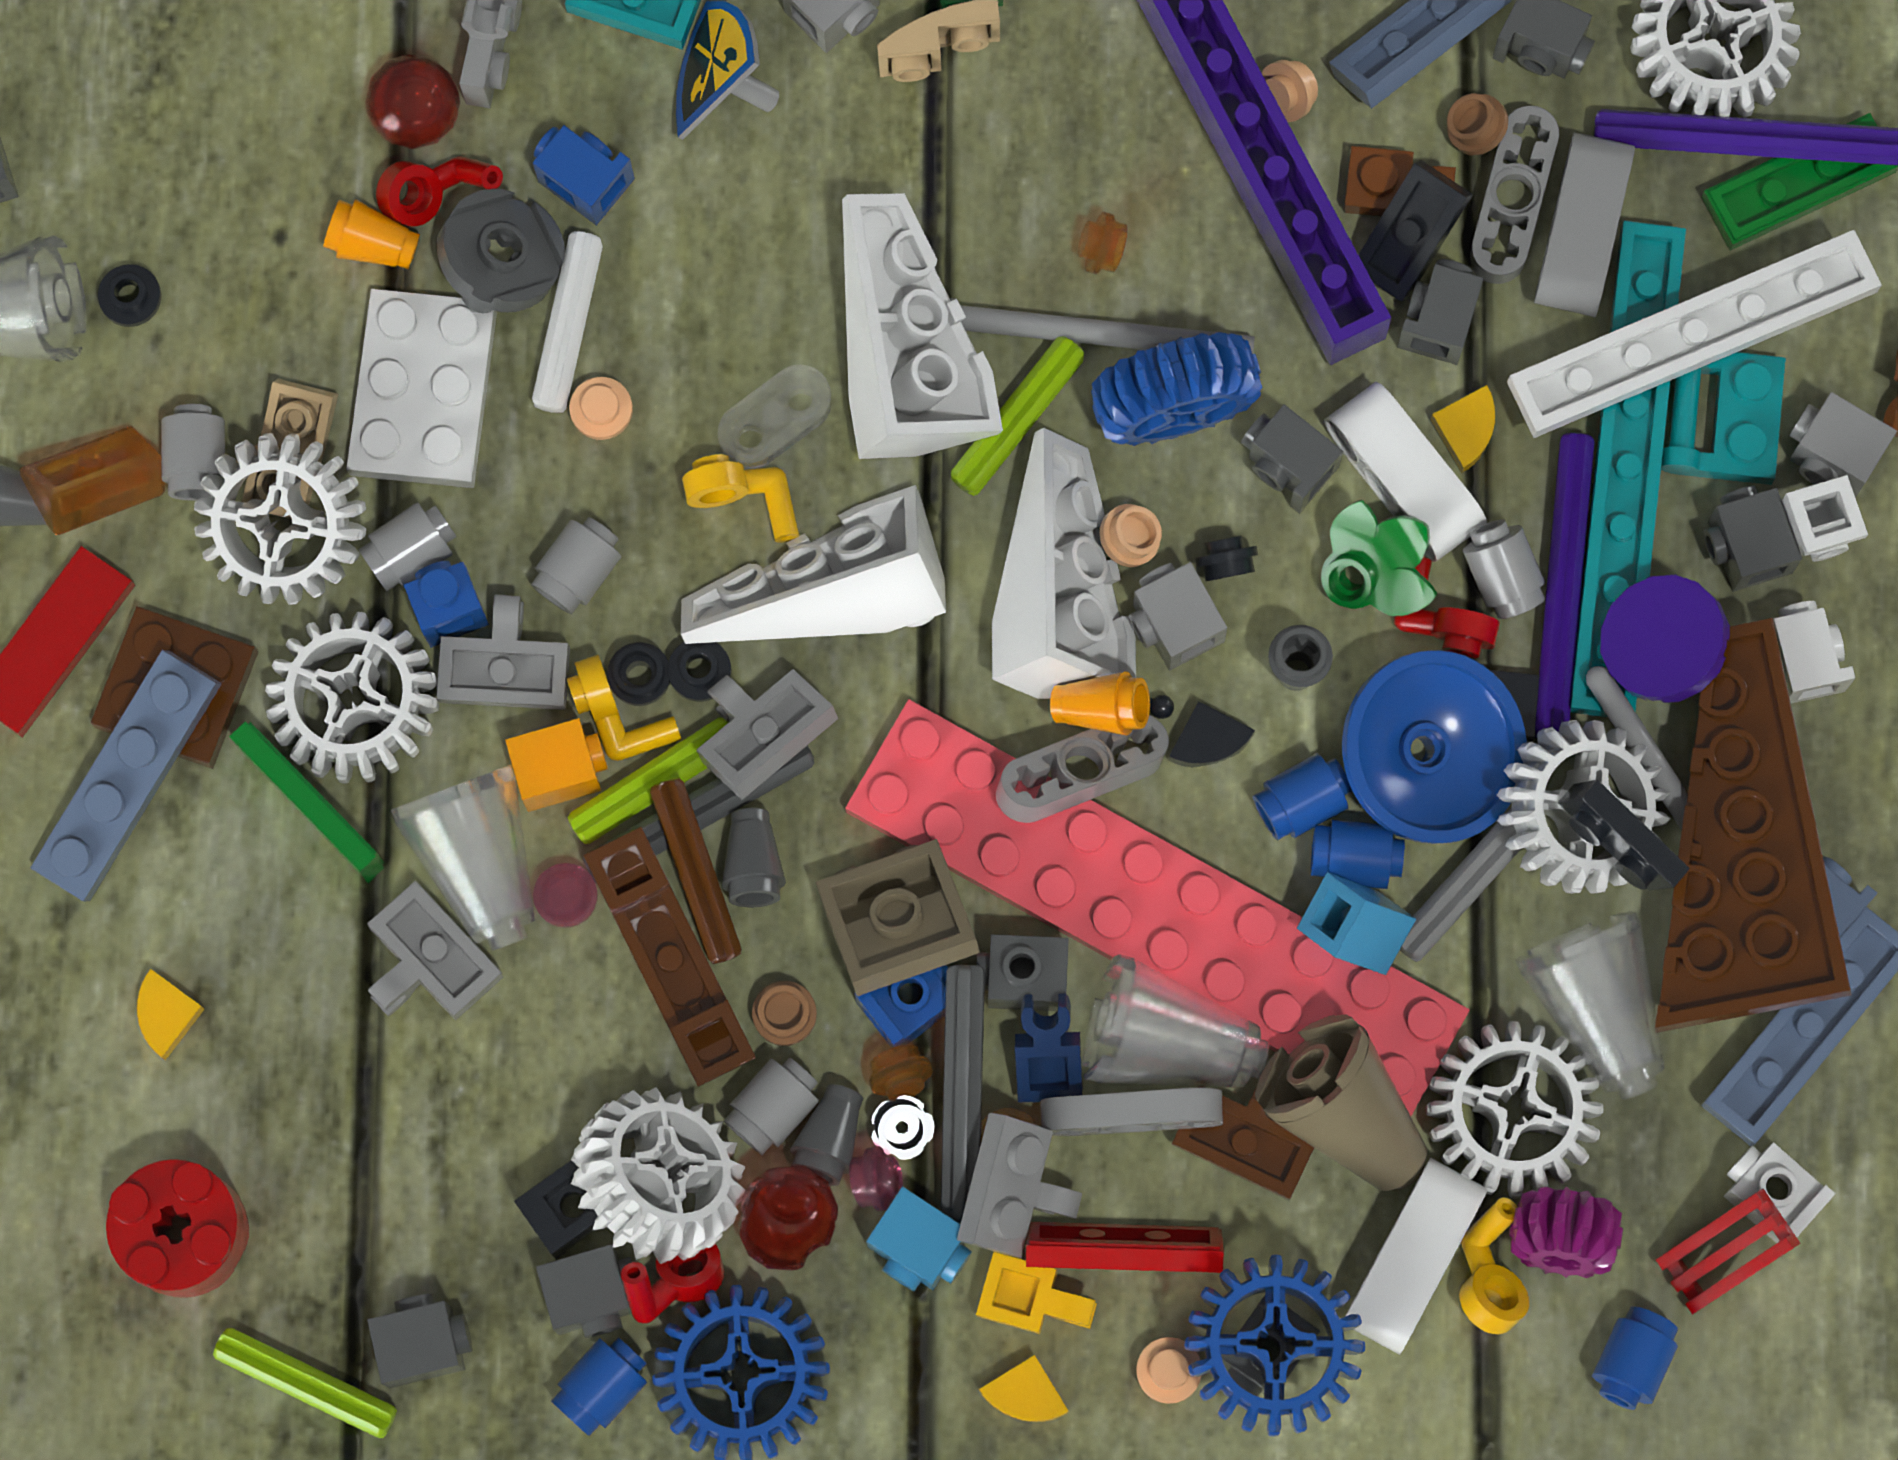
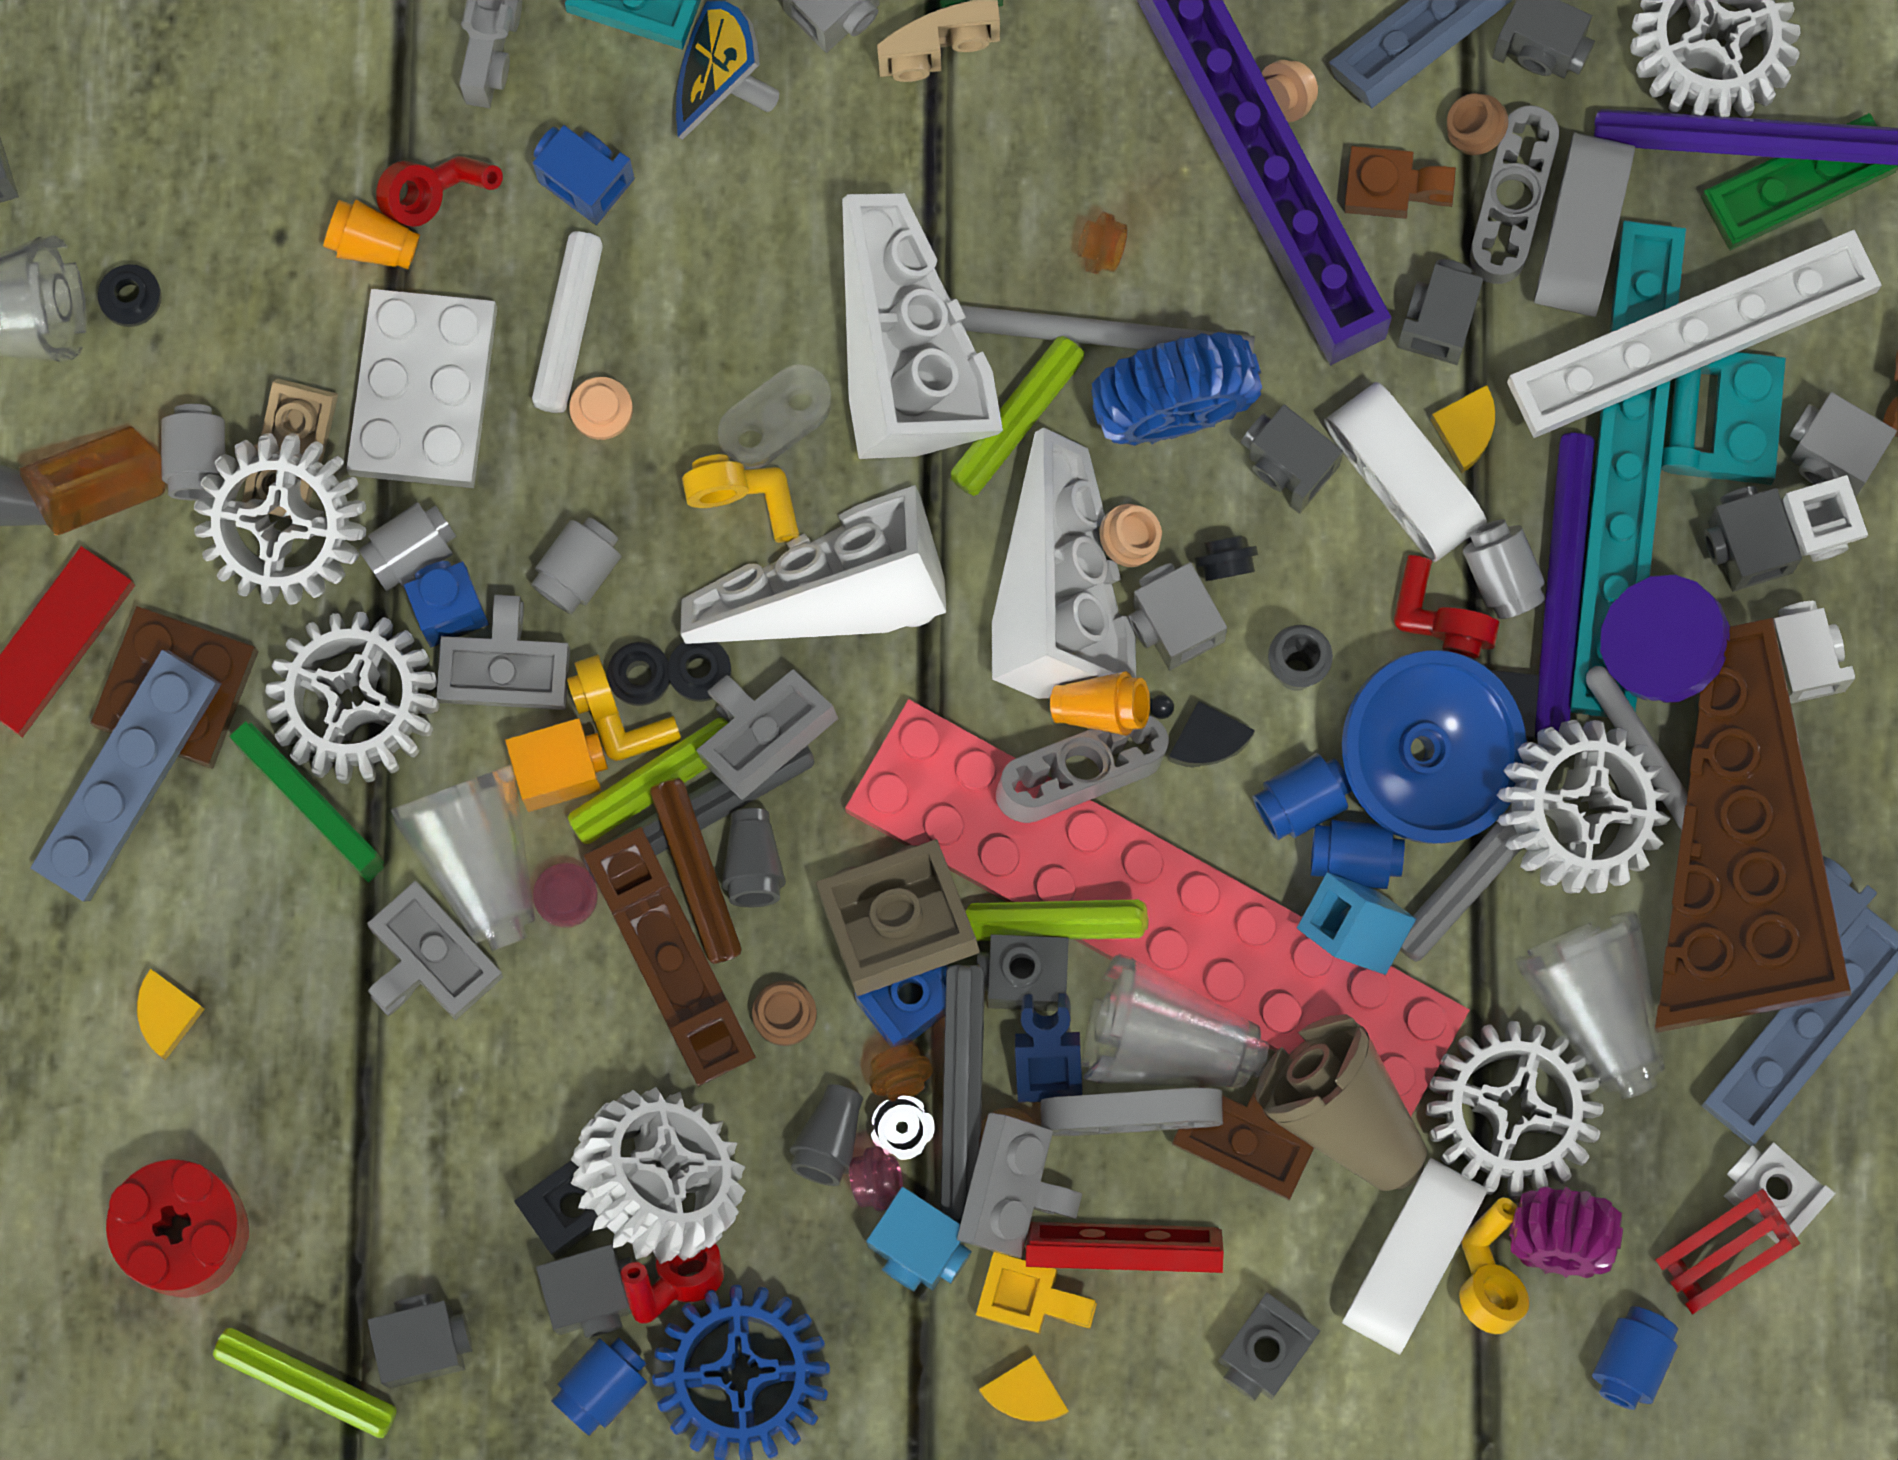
(412, 101): clear red hair -> none
(492, 283): dark grey plate -> none
(772, 1104): light grey brick -> none
(786, 1217): clear red hair -> none
(1060, 919): none -> lime axle
(1164, 1371): light nougat plate -> none
(1332, 1346): blue gear -> none
(1386, 558): green plate -> none
(1413, 229): black plate -> none
(1607, 821): black plate -> none

